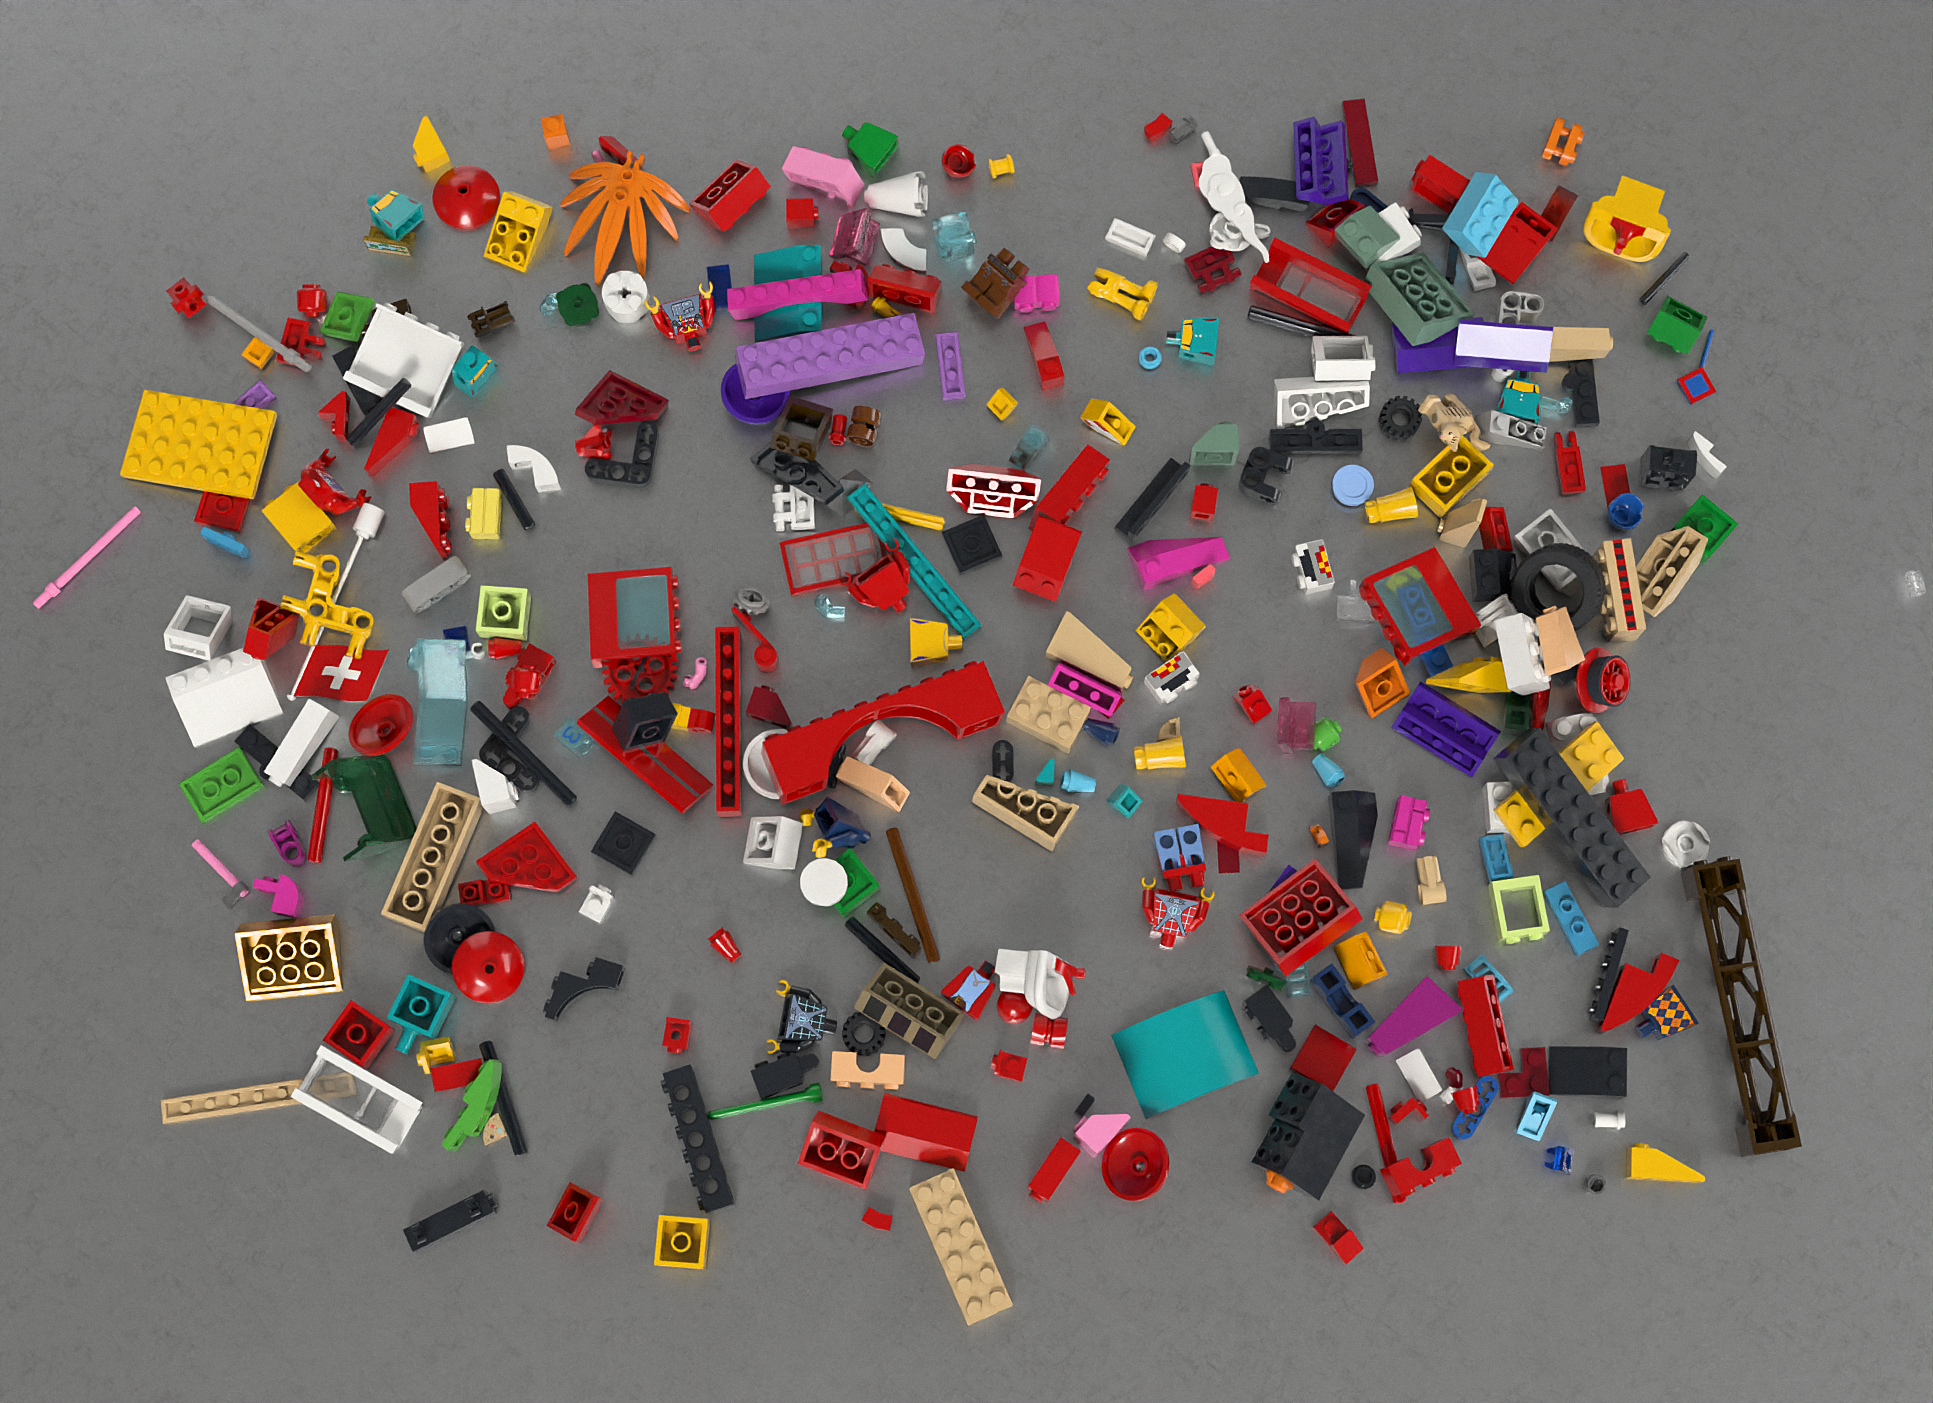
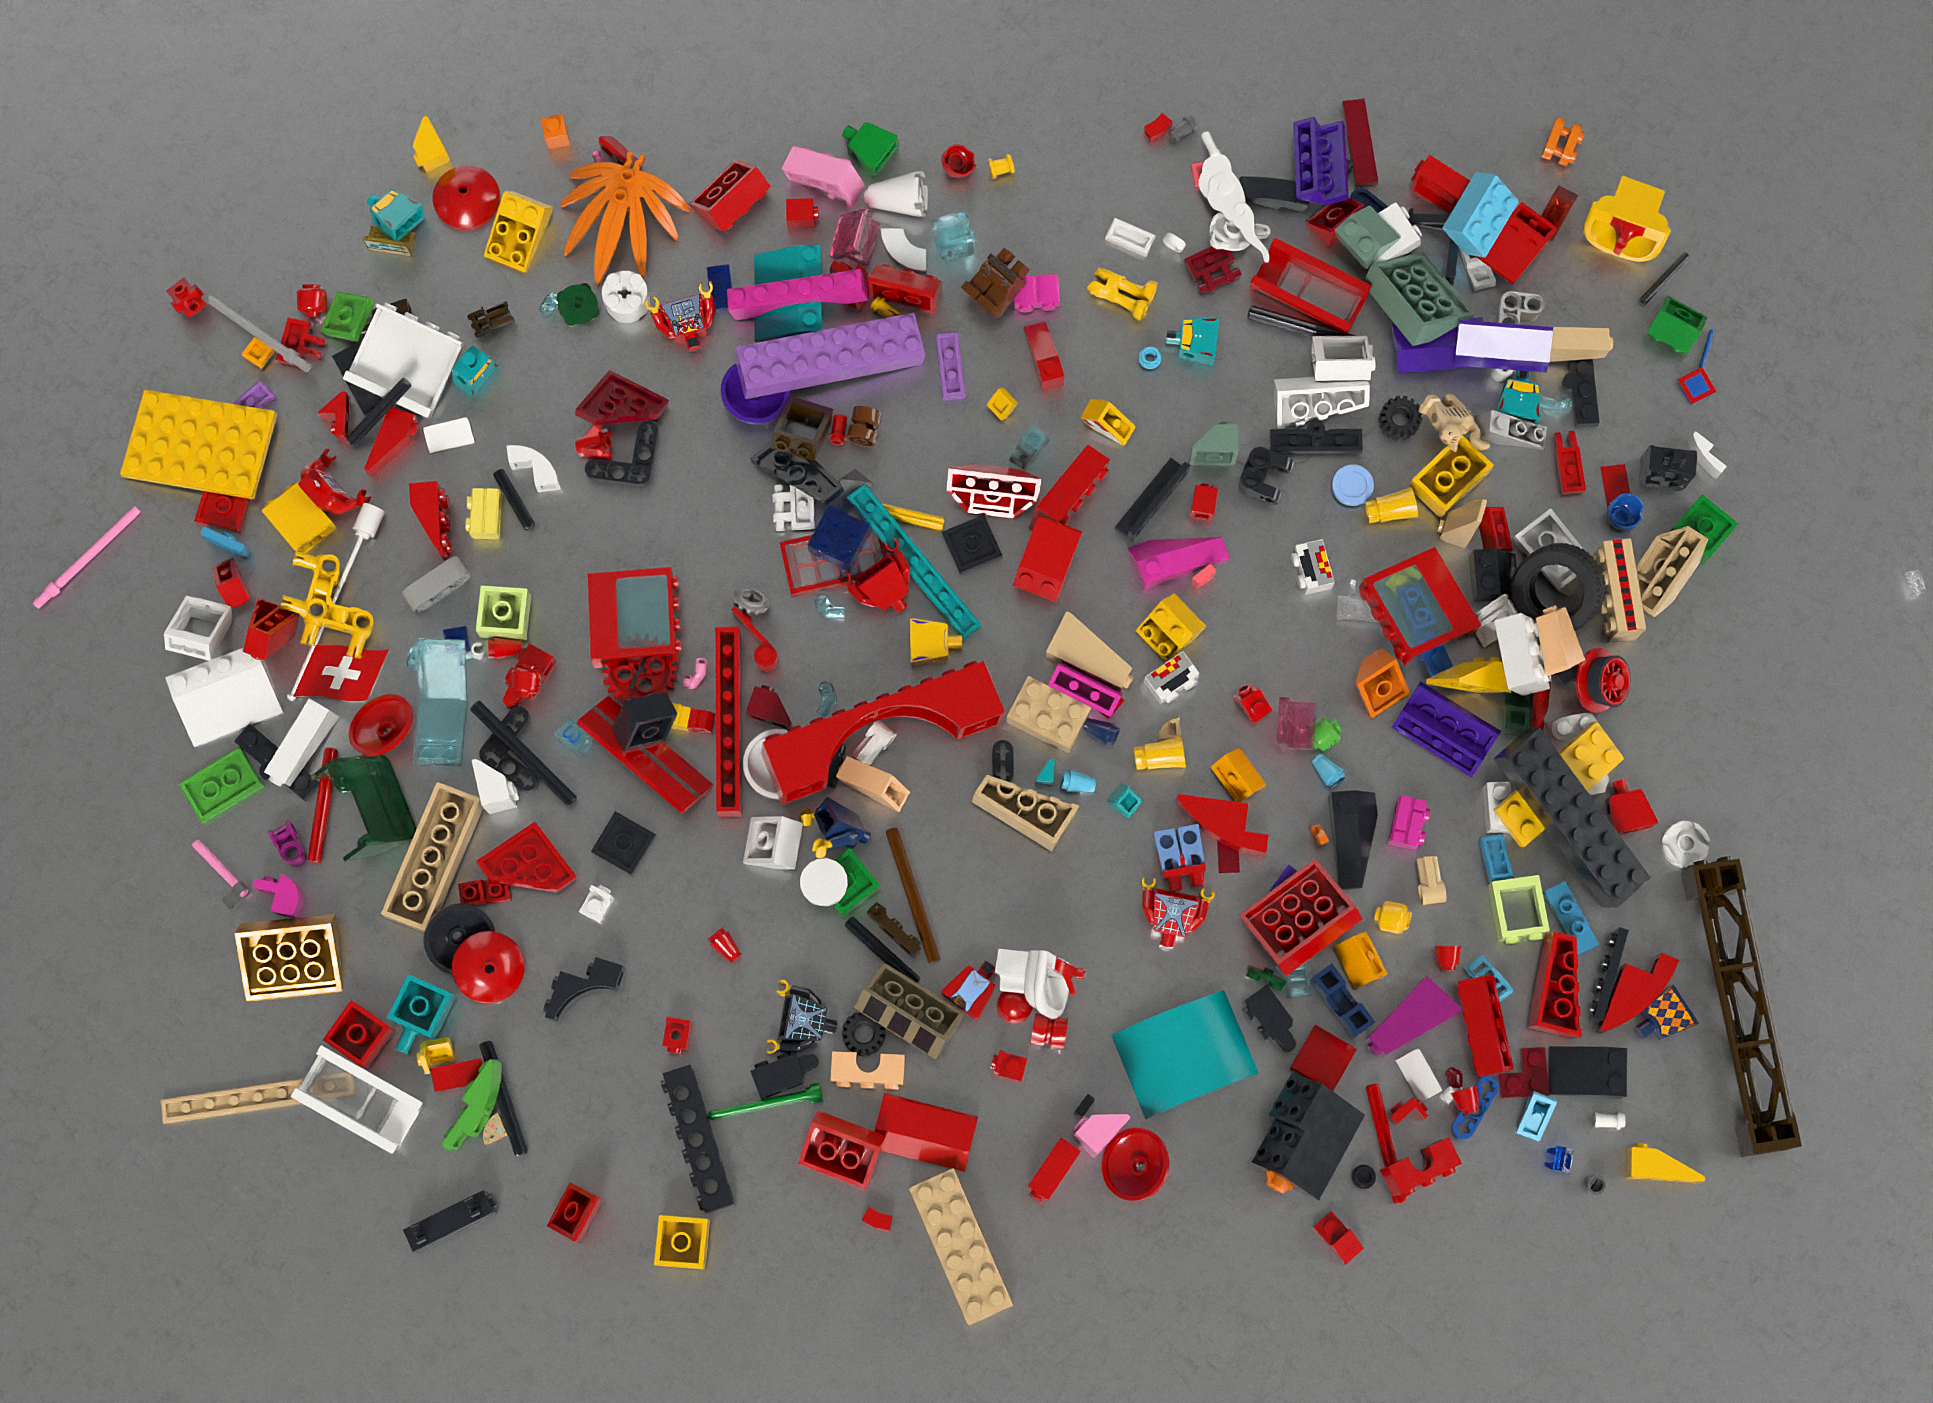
(230, 583): none -> red slope
(828, 696): none -> clear light blue arm
(839, 538): none -> clear blue brick
(1556, 988): none -> red wedge

